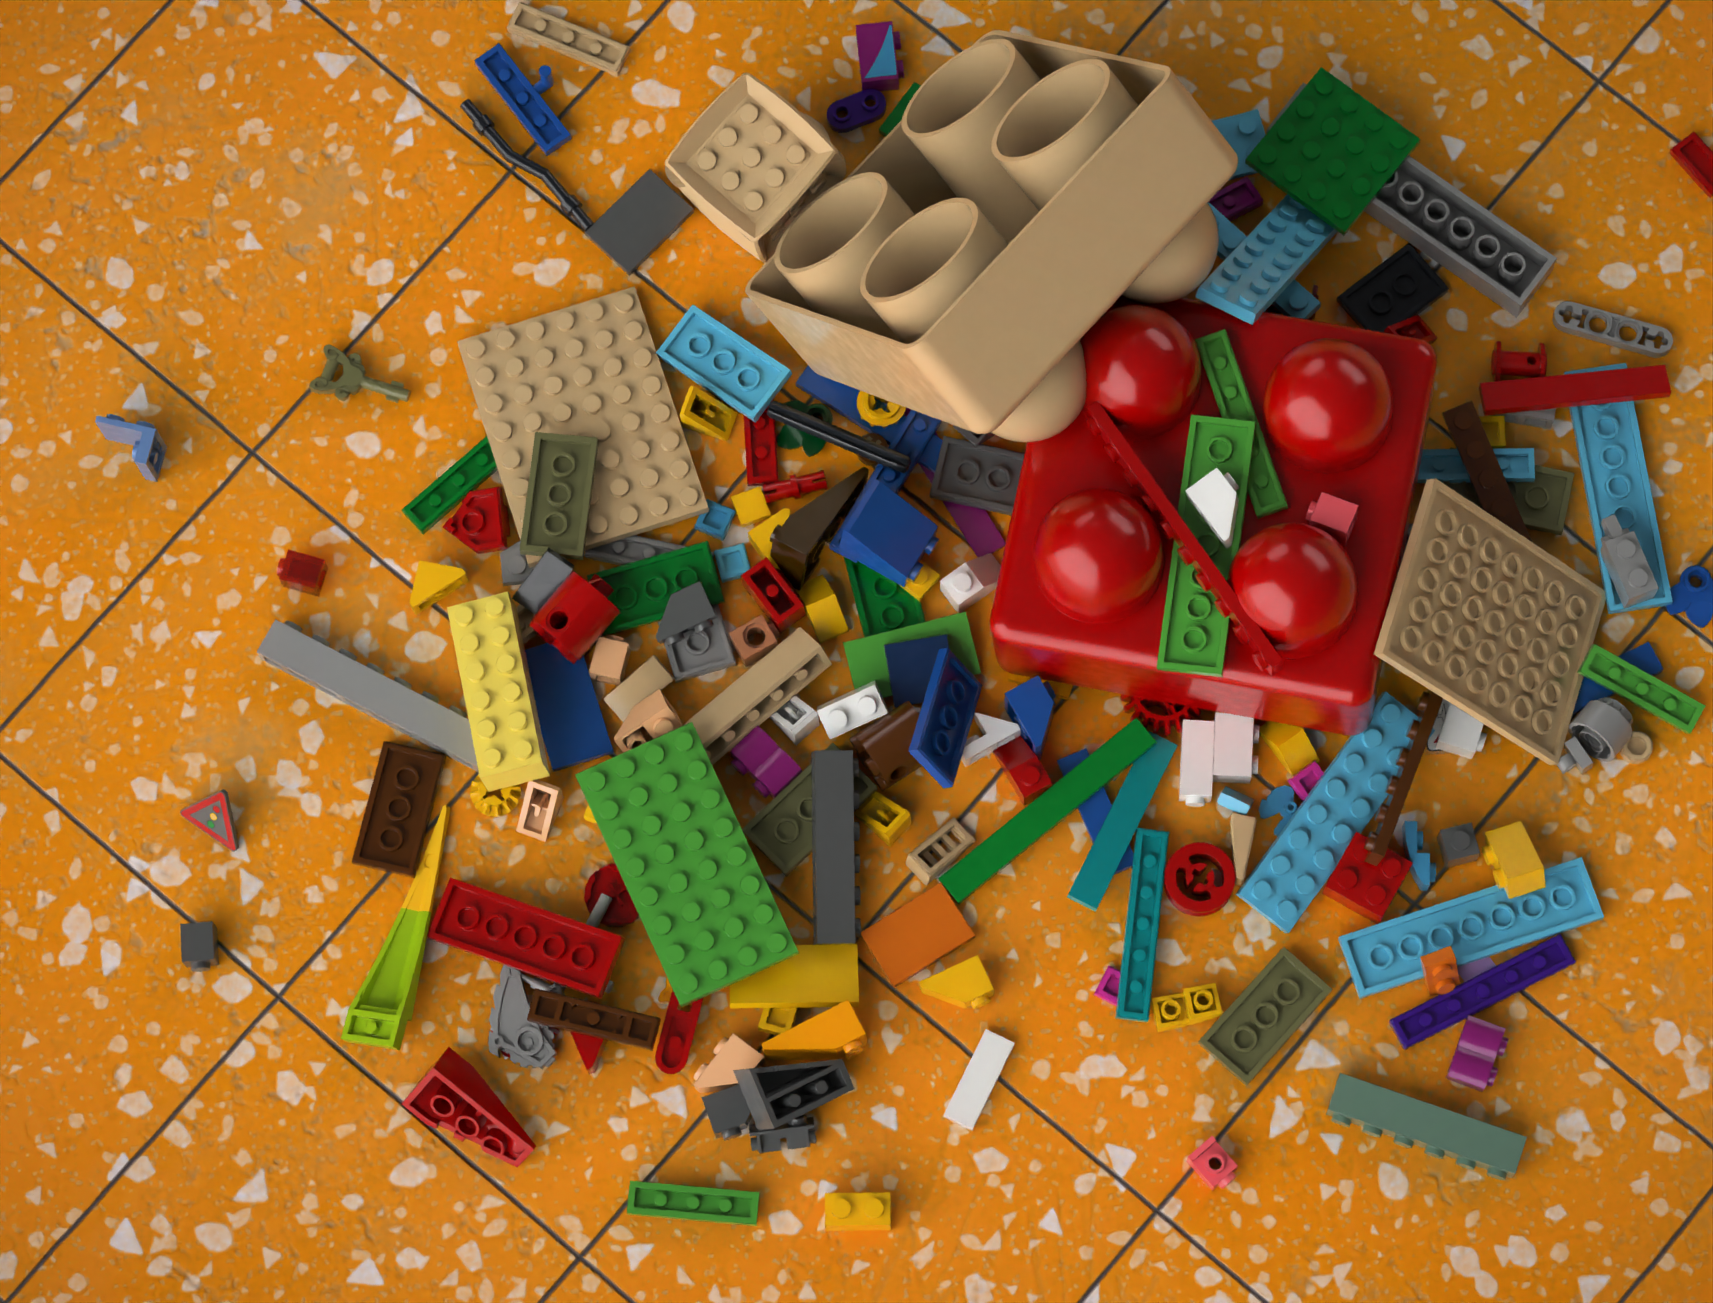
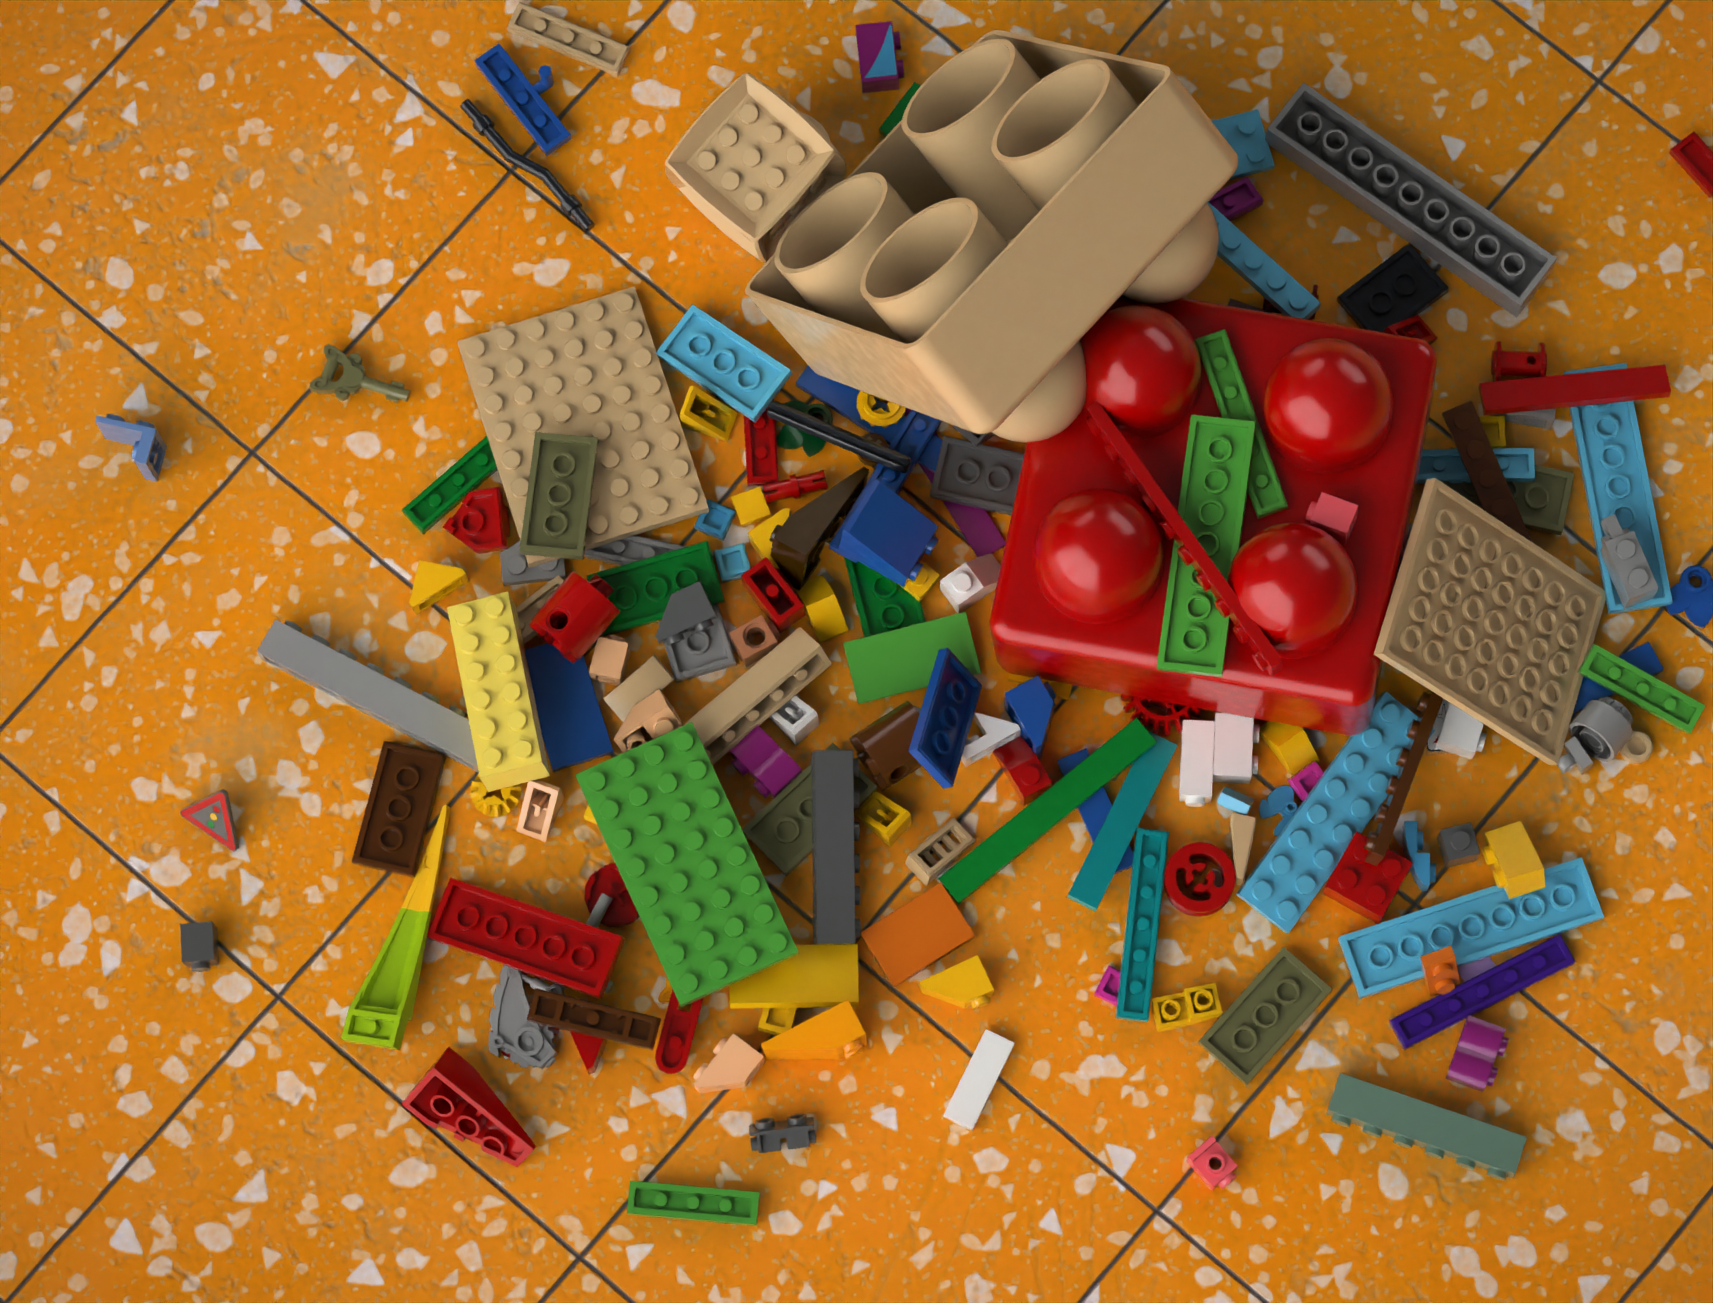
(302, 572): clear red brick -> none
(543, 581): tile -> none
(639, 222): dark grey tile -> none
(727, 1112): dark grey slope -> none
(791, 1090): dark grey wedge -> none
(852, 709): white brick -> none
(857, 1211): yellow brick -> none
(858, 112): dark purple plate -> none
(911, 667): dark blue tile -> none
(1217, 503): white slope -> none
(1266, 261): medium azure plate -> none
(1332, 151): green plate -> none
(1611, 334): light grey beam -> none

